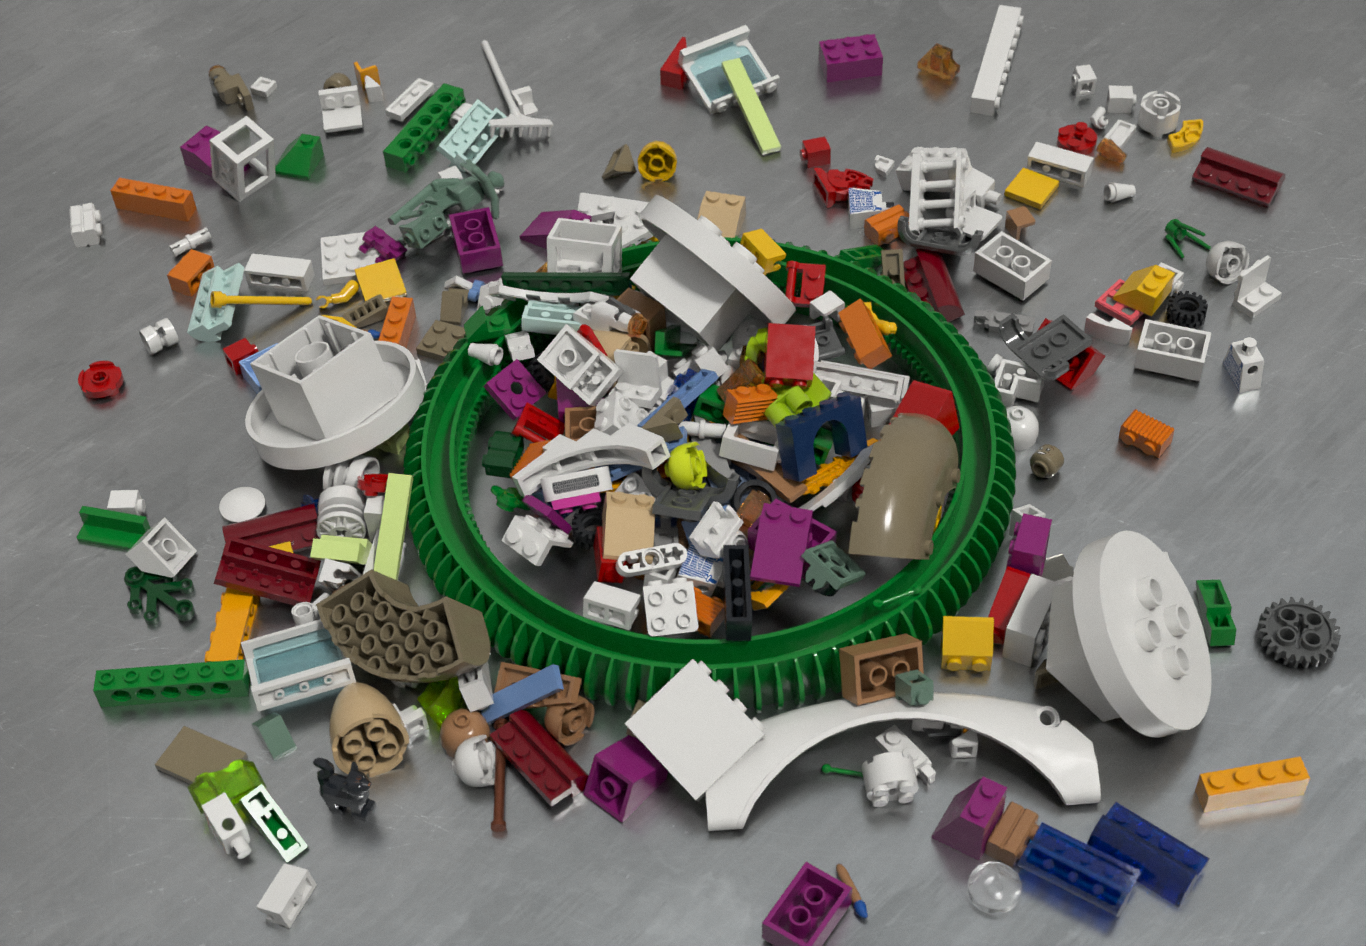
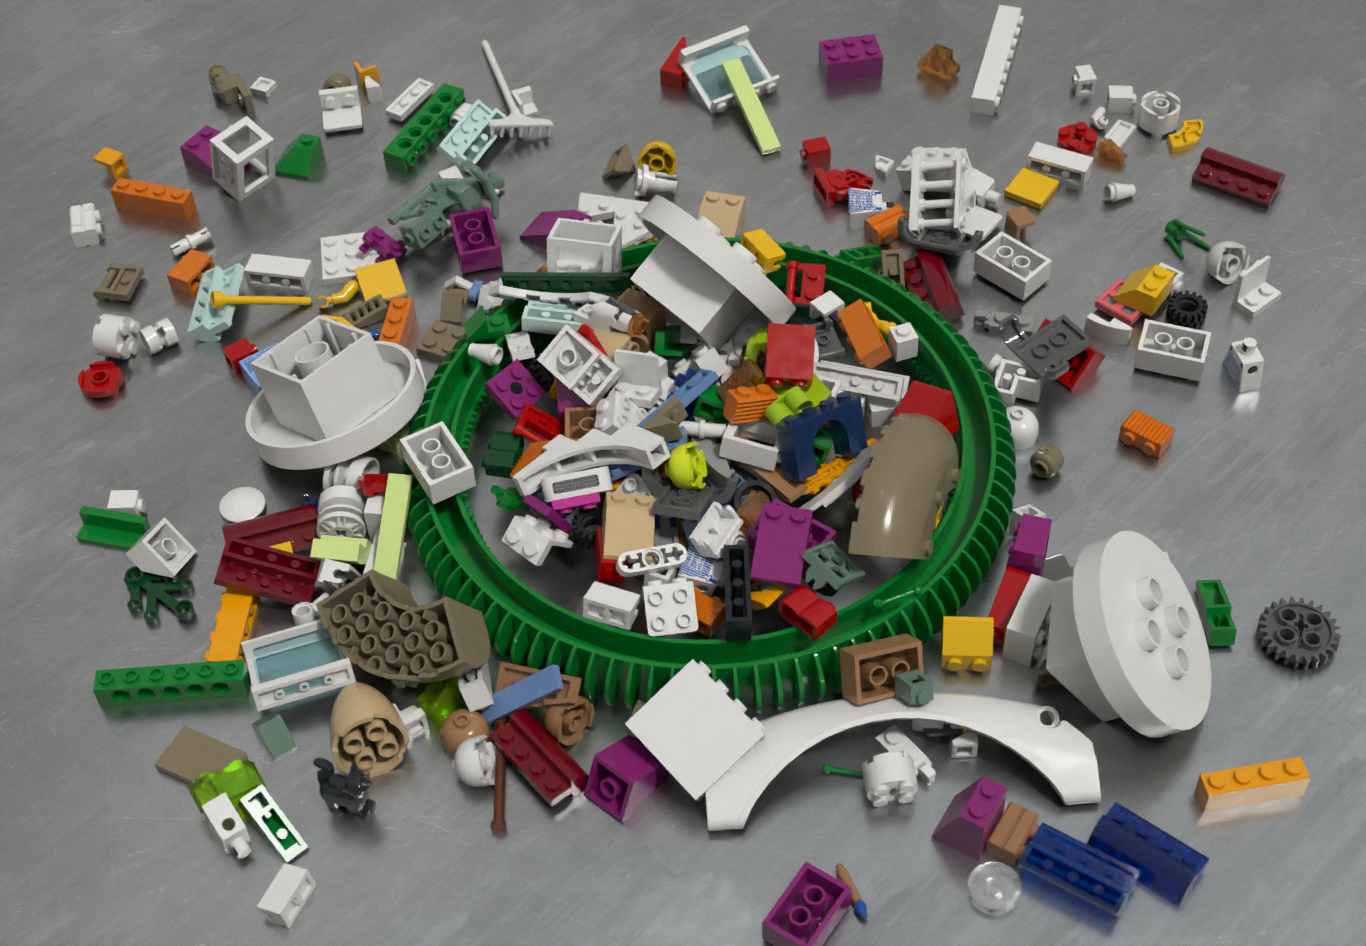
(113, 160): none -> light orange panel
(116, 336): none -> white brick
(124, 284): none -> dark tan plate
(438, 462): none -> white brick
(653, 181): none -> white piece
(808, 612): none -> red brick
(903, 341): none -> white brick

